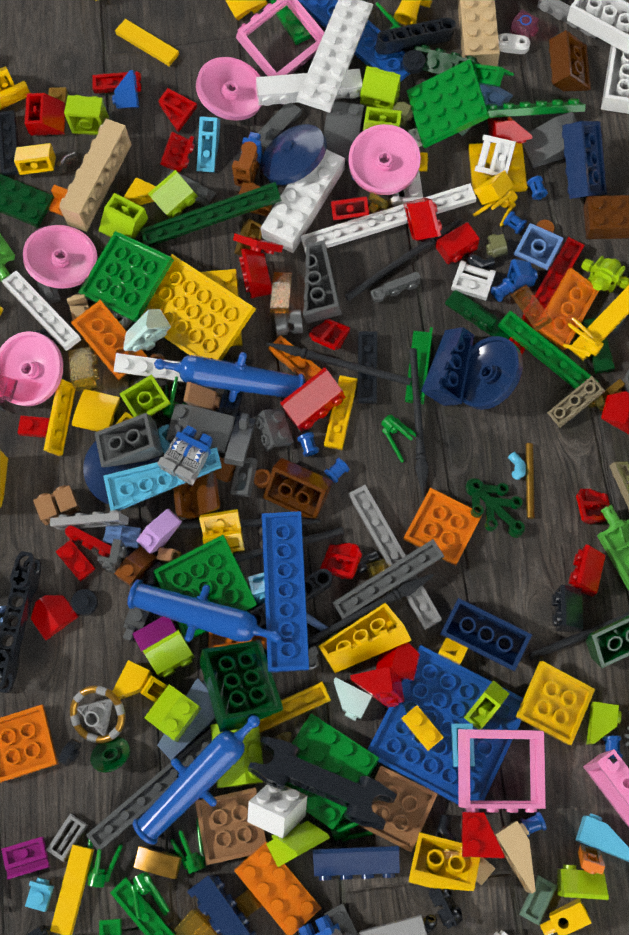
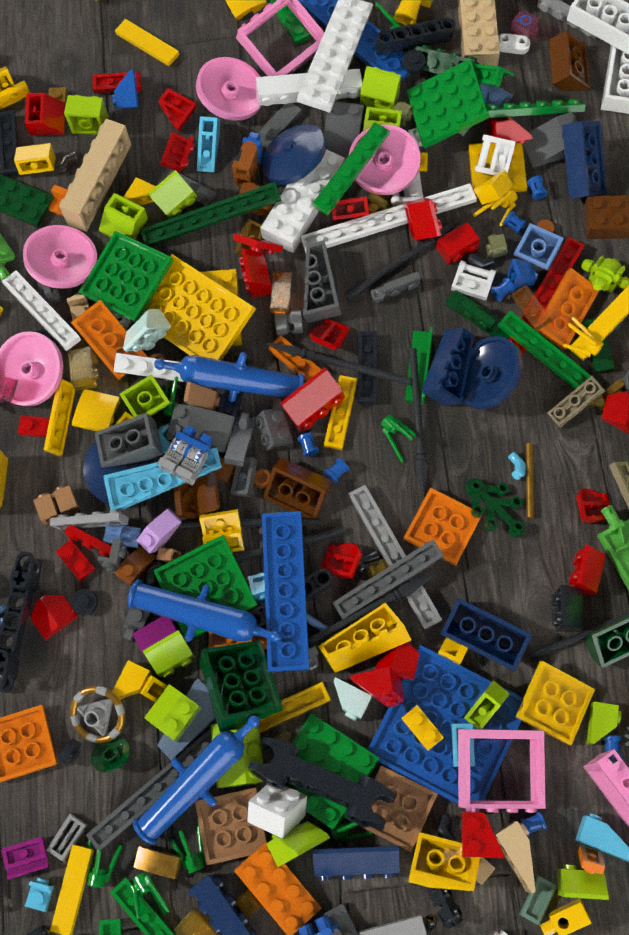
(351, 168): none -> green plate

